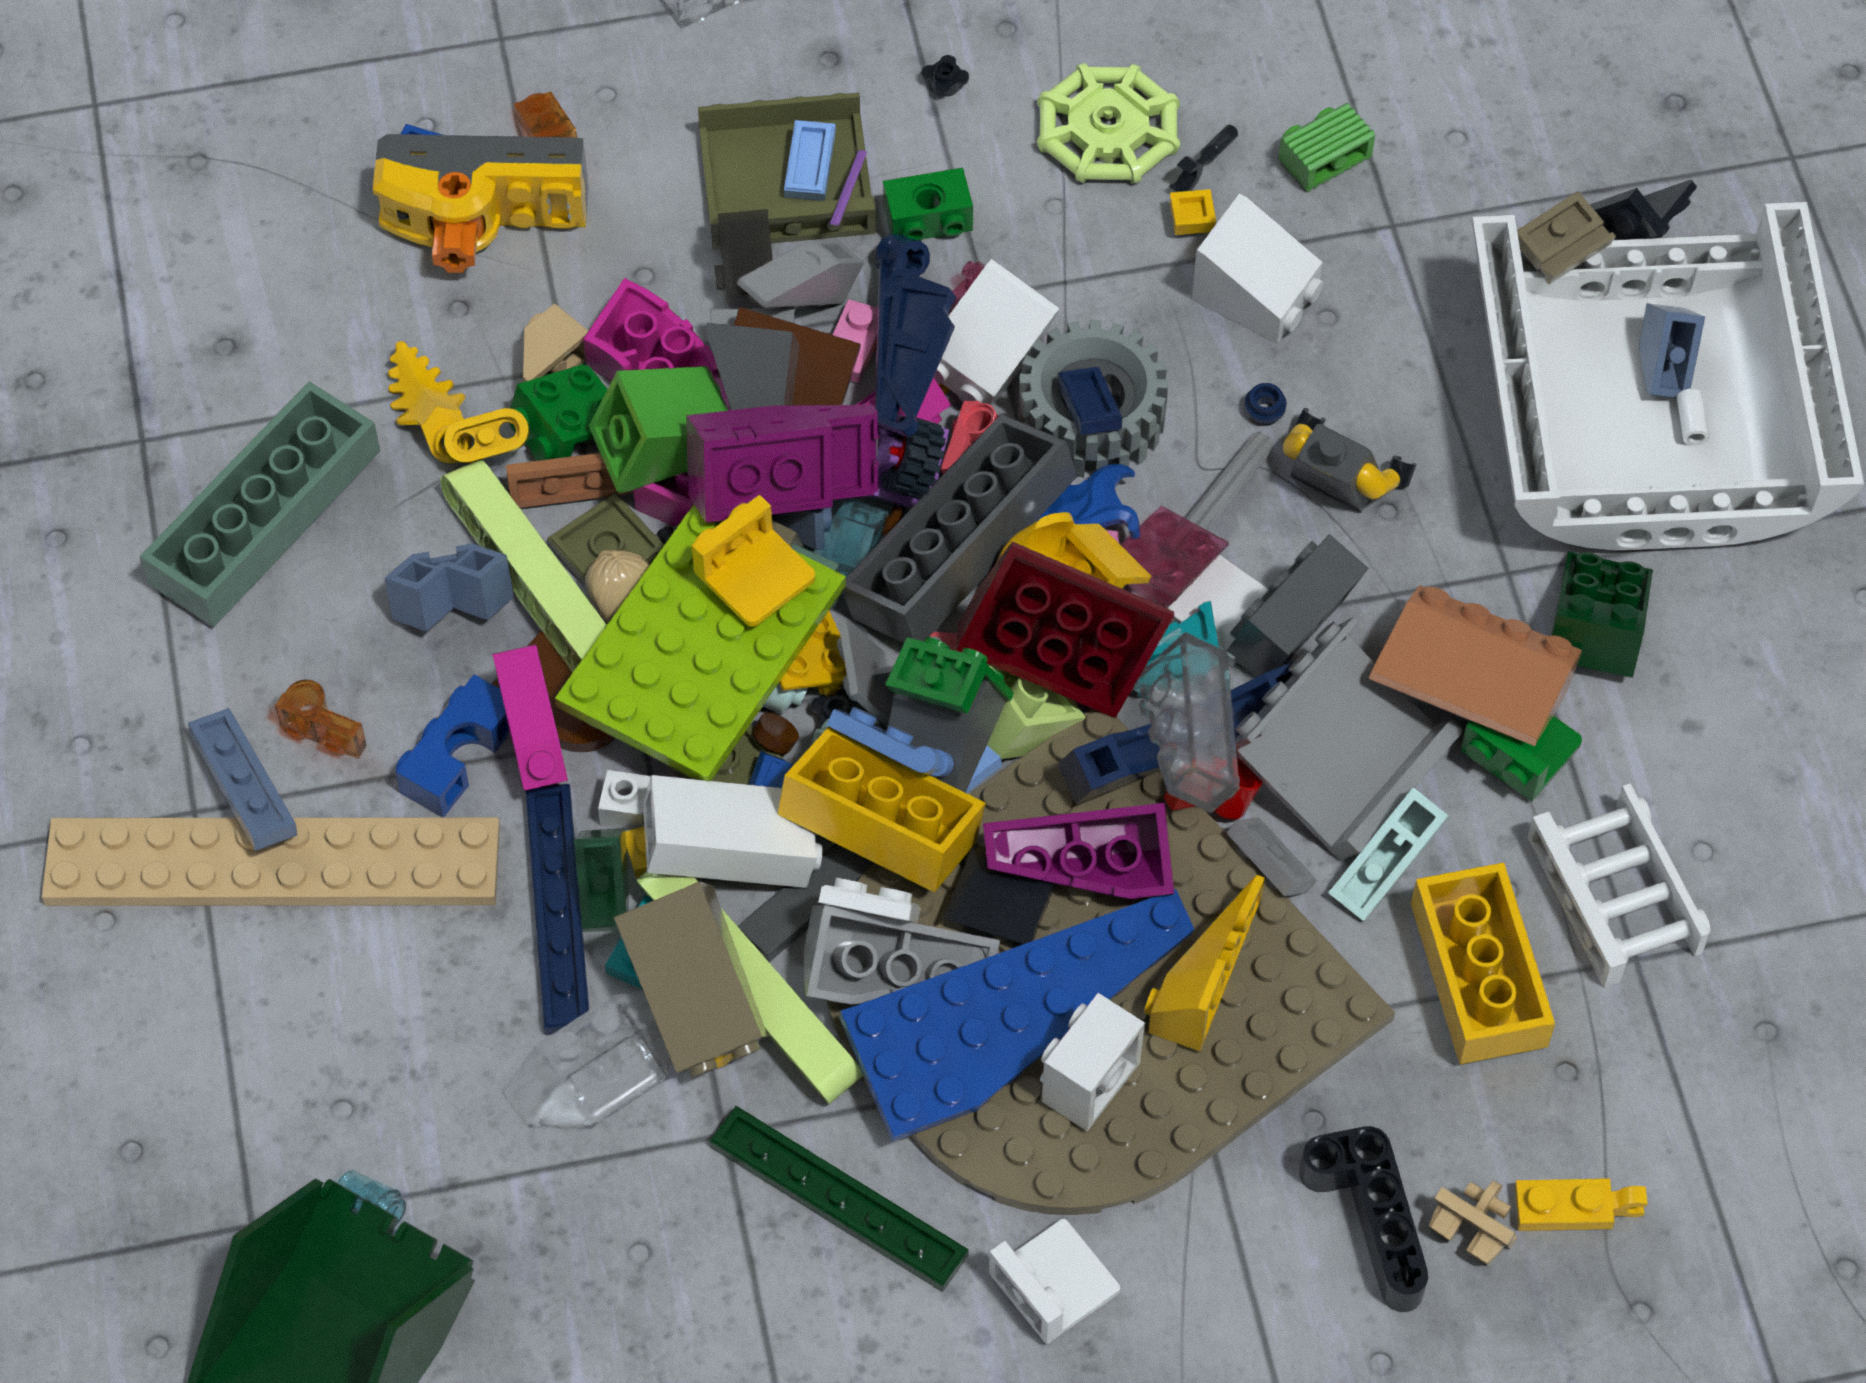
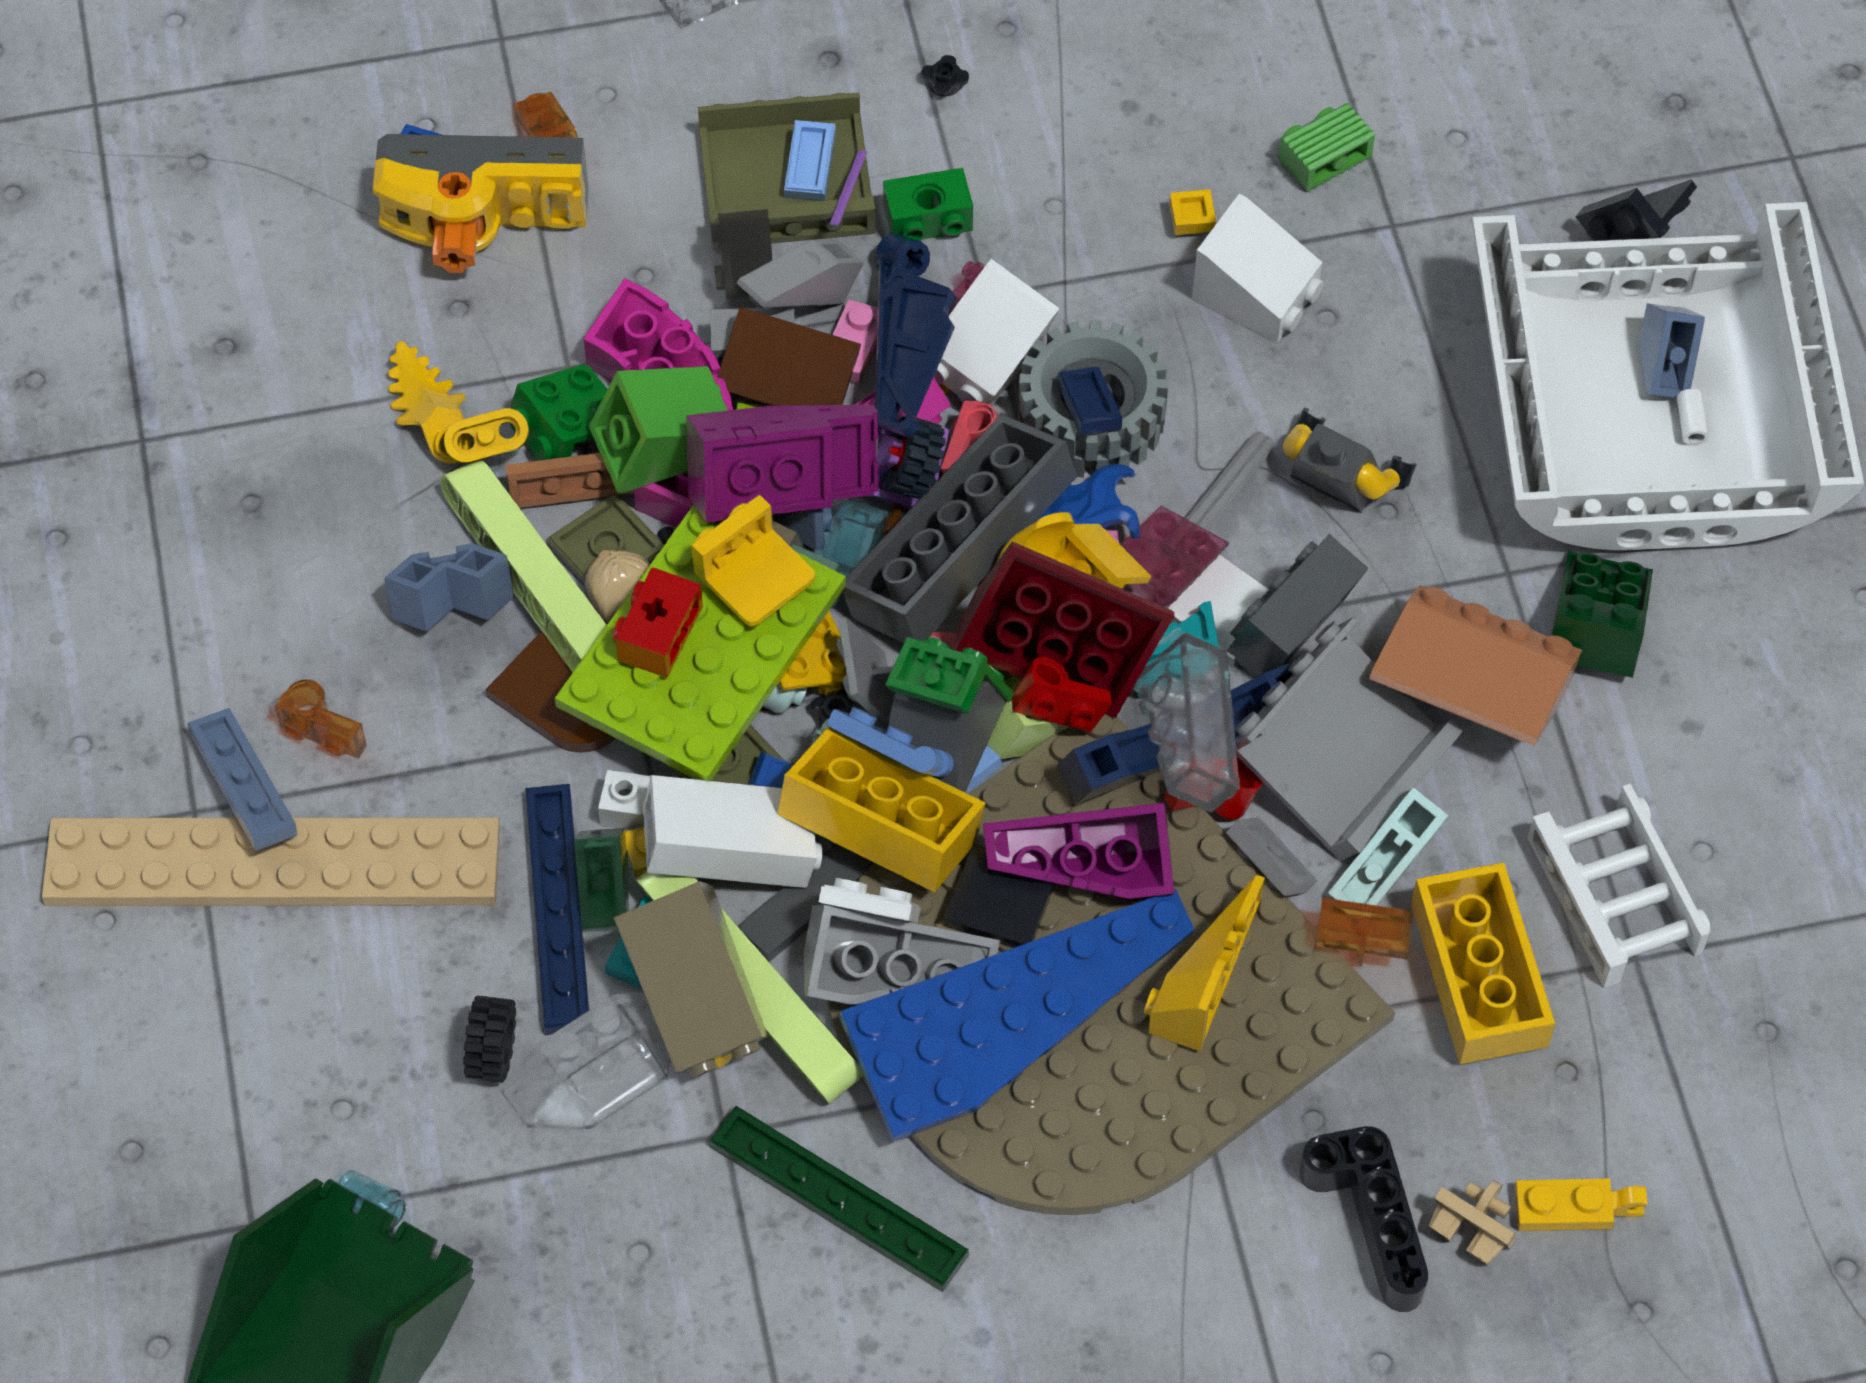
(260, 503): sand green brick -> none
(429, 771): blue arch -> none
(489, 1039): none -> black tyre
(529, 717): dark pink slope -> none
(552, 343): tan slope -> none
(658, 621): none -> red brick
(755, 364): dark grey slope -> none
(775, 733): reddish brown tile -> none
(1051, 696): none -> red plate
(1053, 1279): white bracket -> none
(1091, 1060): white brick -> none
(1103, 140): yellowish green plate -> none
(1193, 168): black piece -> none
(1265, 394): dark blue plate -> none
(1364, 929): none -> clear orange panel
(1519, 763): green bracket -> none
(1564, 237): dark tan plate -> none

